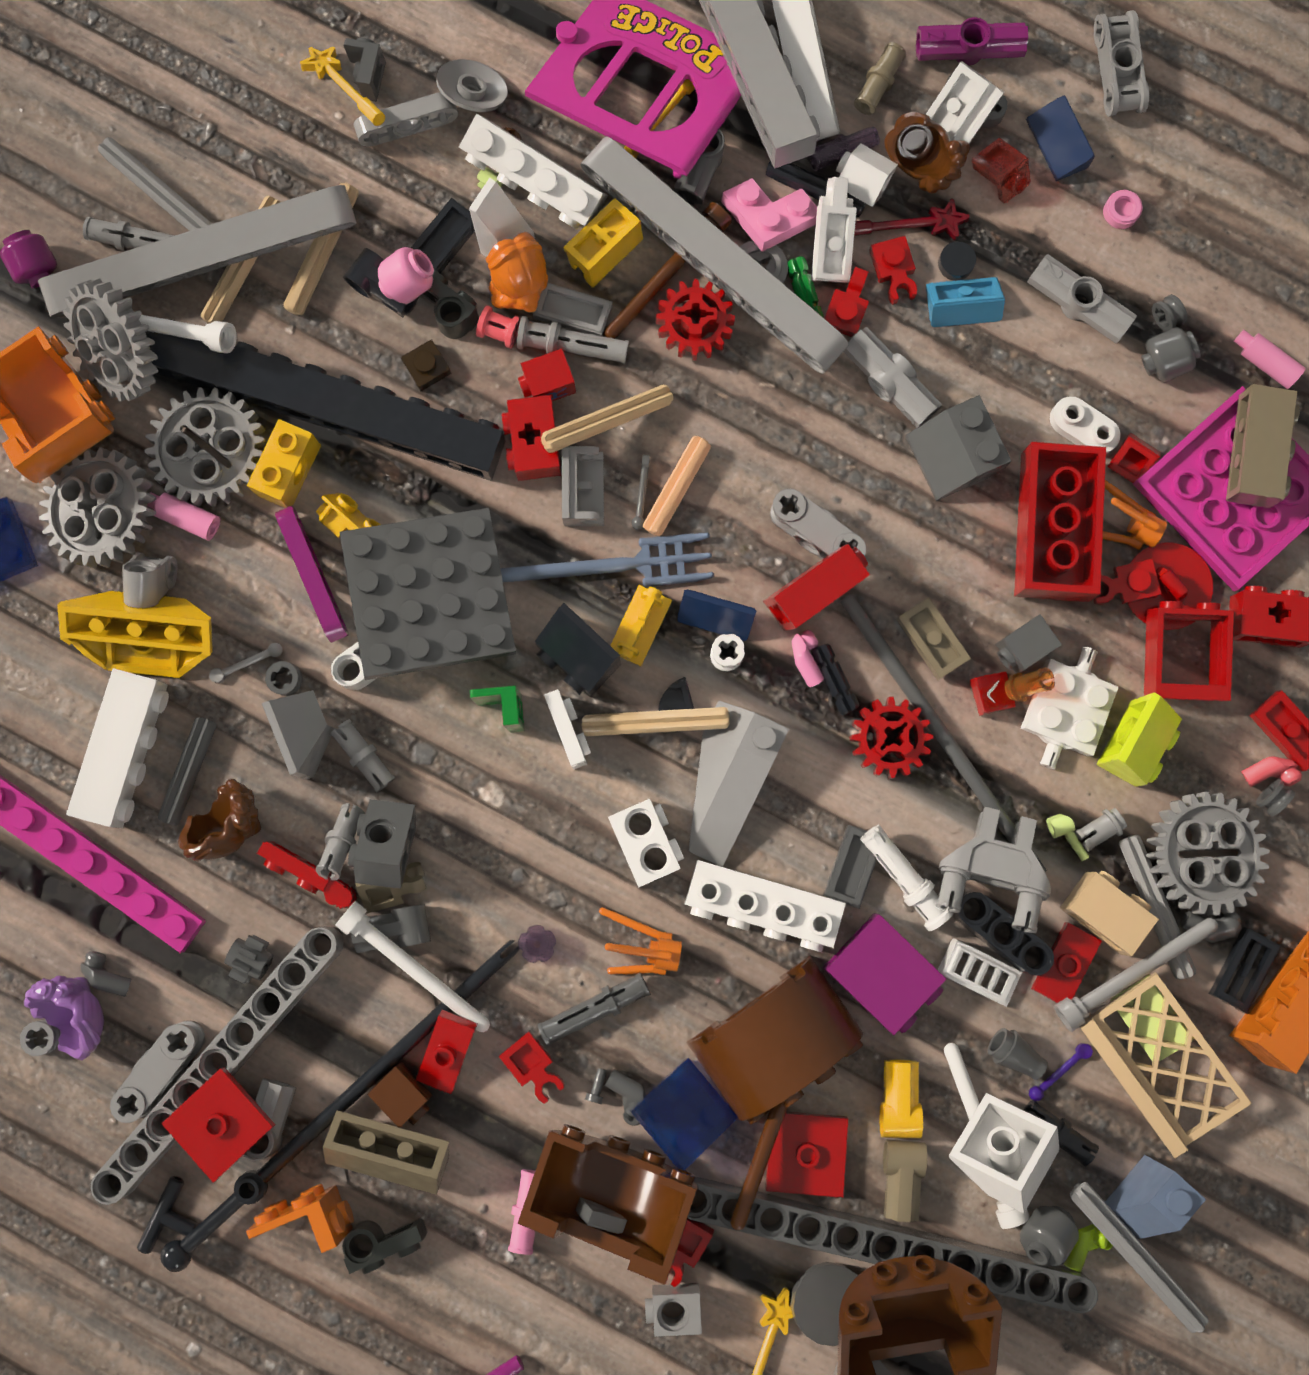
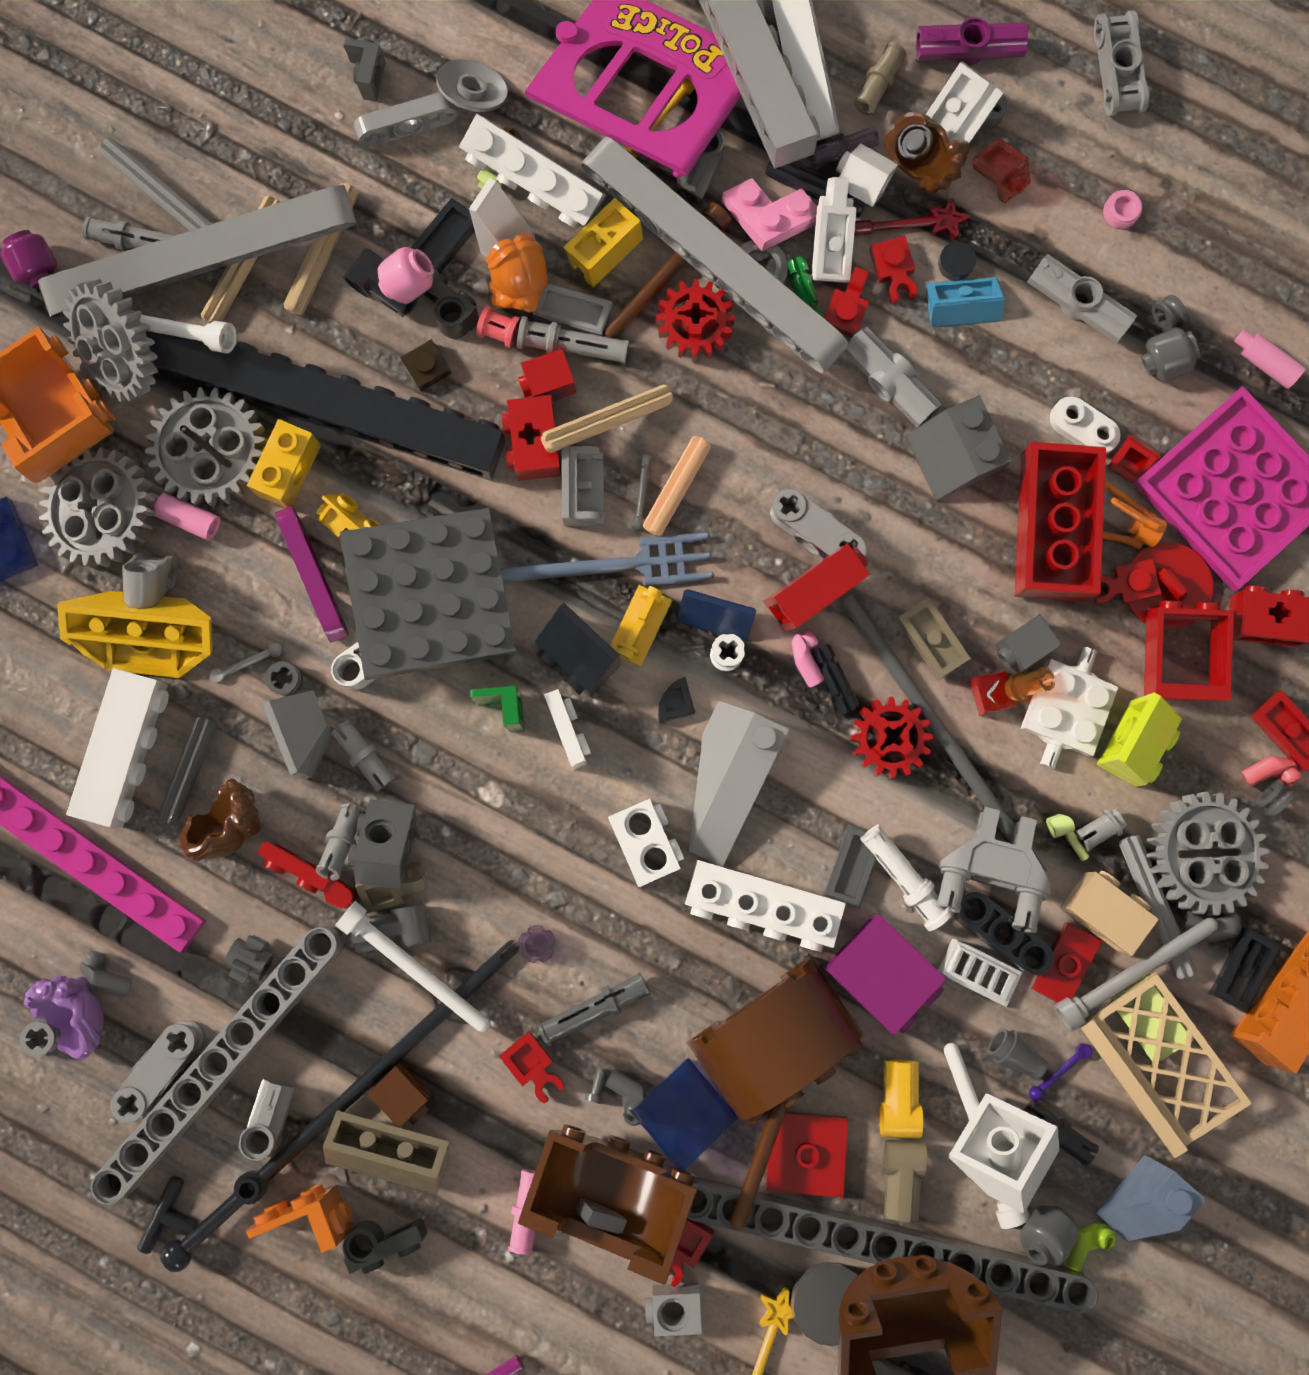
(218, 1124): red plate -> none
(326, 62): yellow piece -> none
(446, 1051): red plate -> none
(656, 721): tan axle -> none
(662, 953): orange plant -> none
(1061, 138): dark blue slope -> none
(1139, 1257): light grey axle -> none
(1262, 446): dark tan brick -> none

